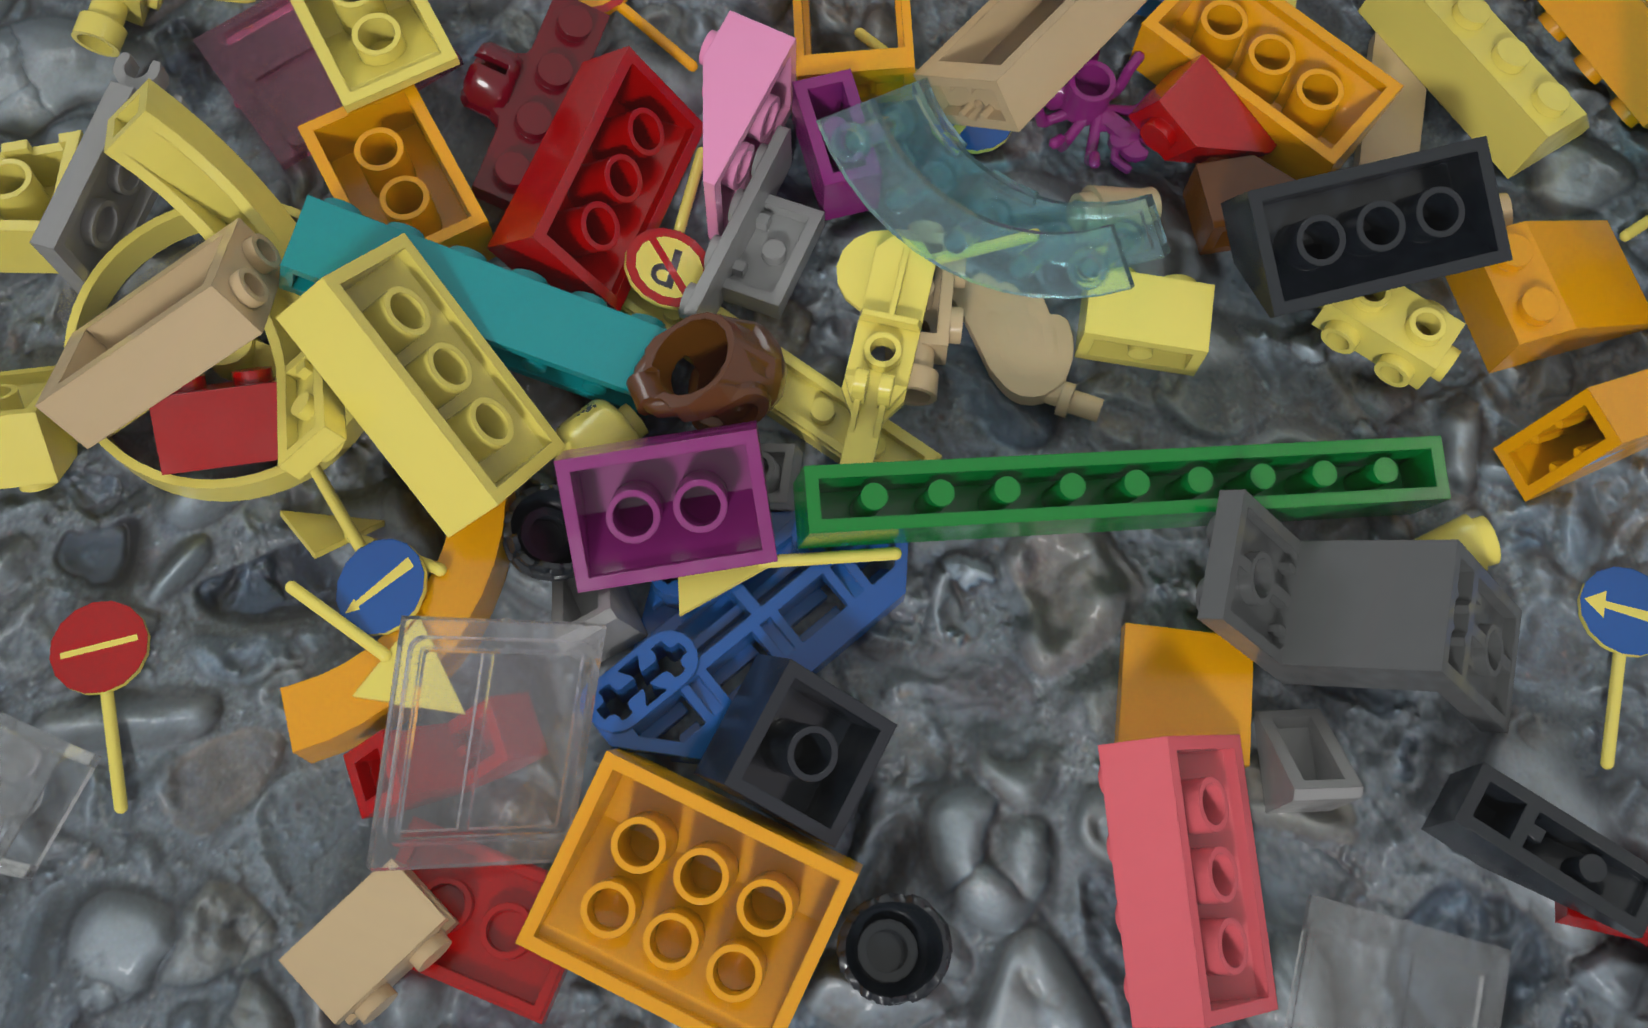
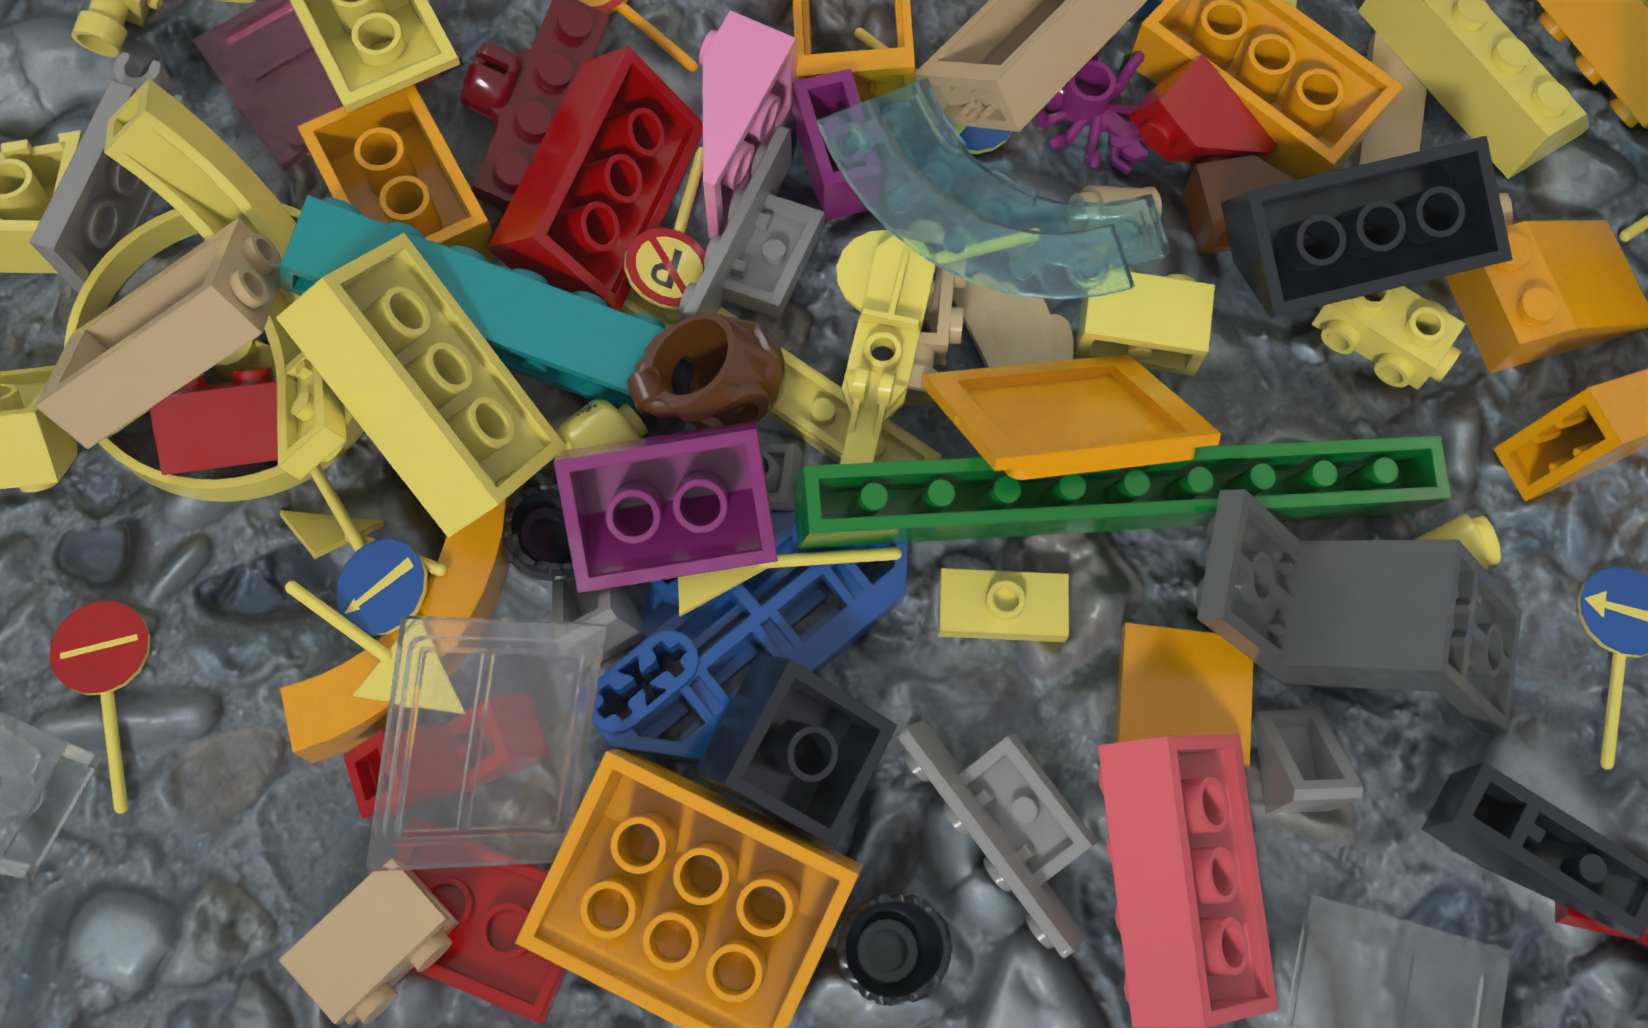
(1003, 605): none -> light yellow plate
(1013, 819): none -> light grey bracket
(1070, 416): none -> light orange piece

